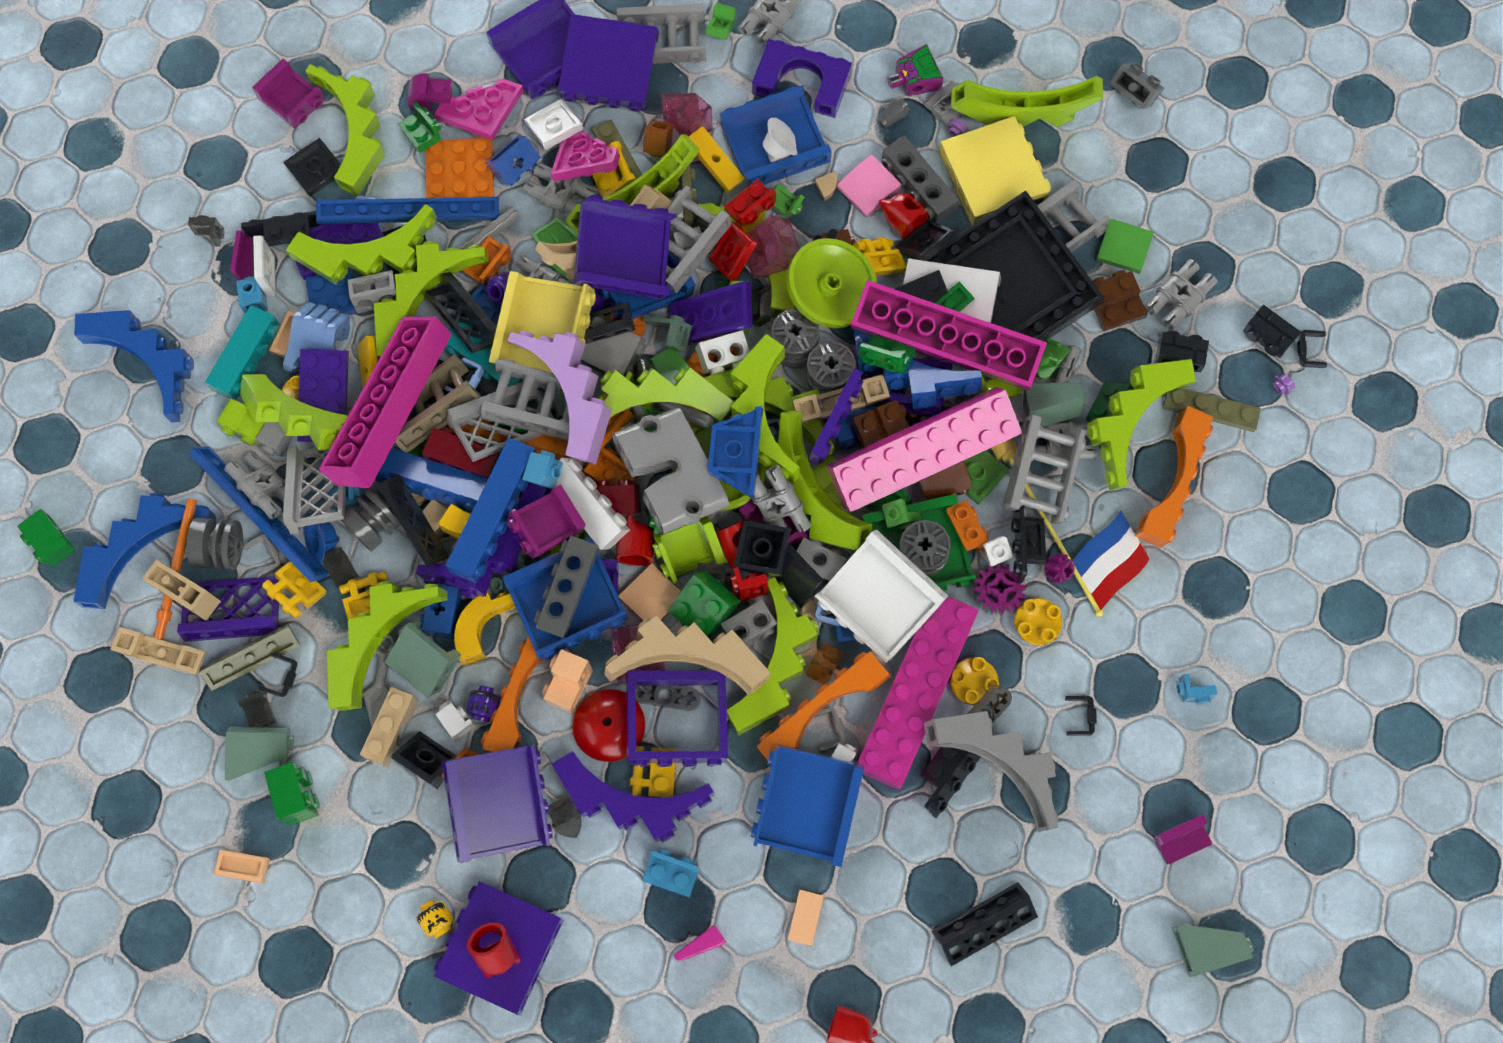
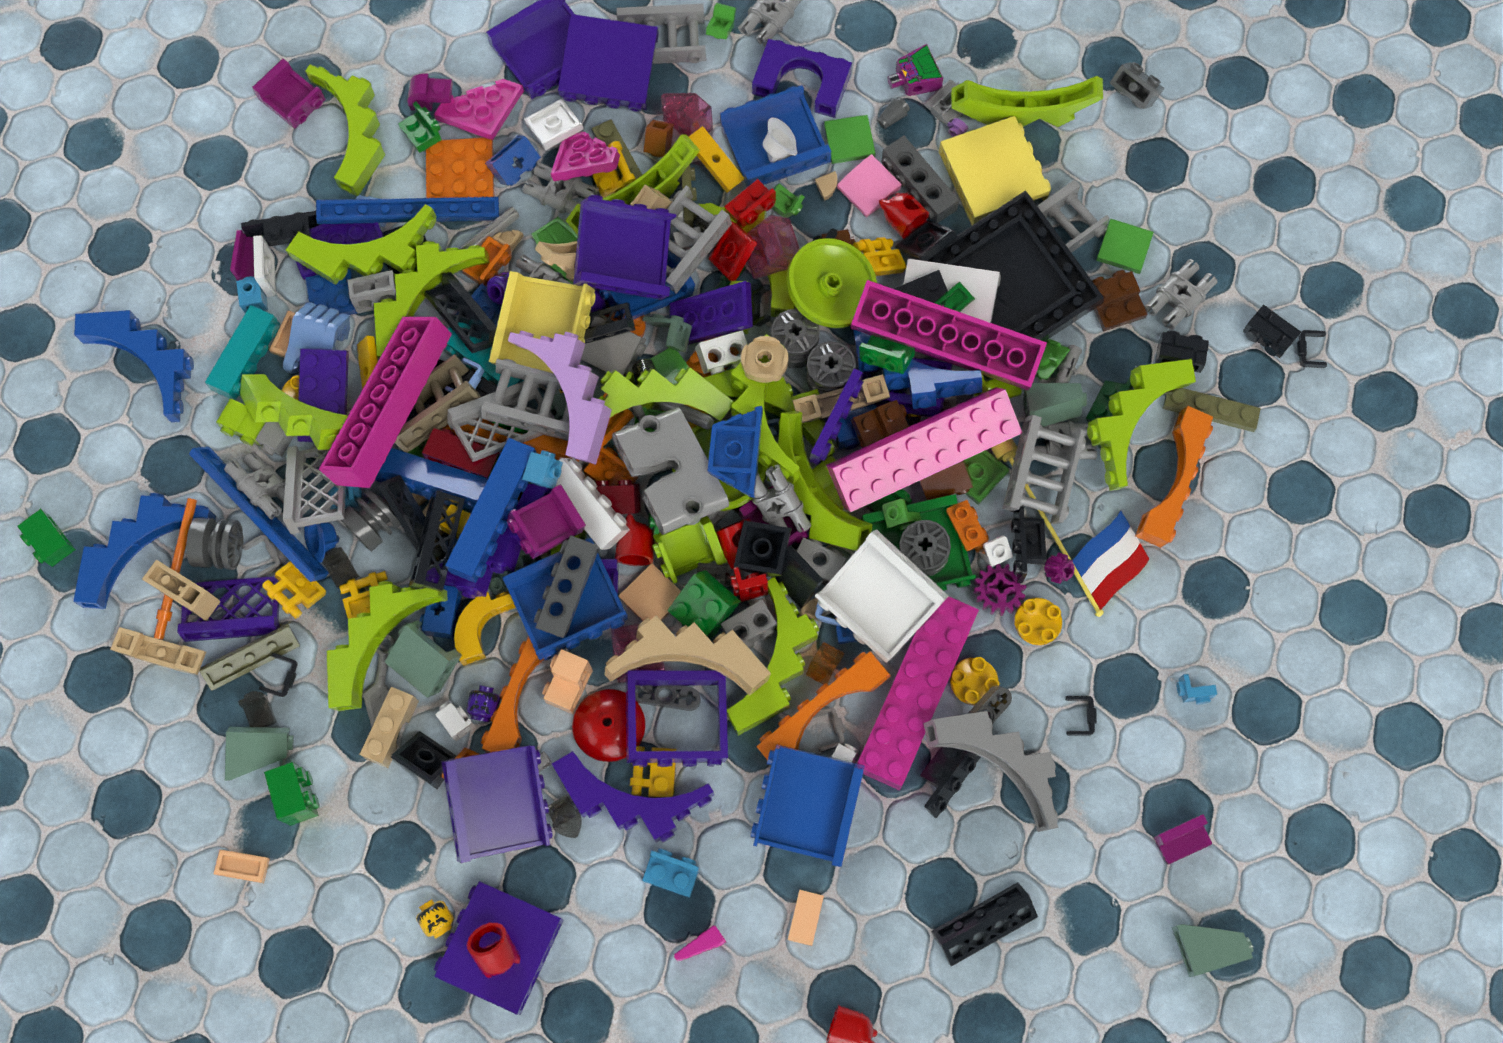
(207, 226): clear smoke bracket -> none
(313, 166): black tile -> none
(427, 540): none -> black fence
(509, 237): none -> tan tile
(767, 371): none -> tan plate
(849, 139): none -> bright green tile
(1283, 384): medium lavender plate -> none

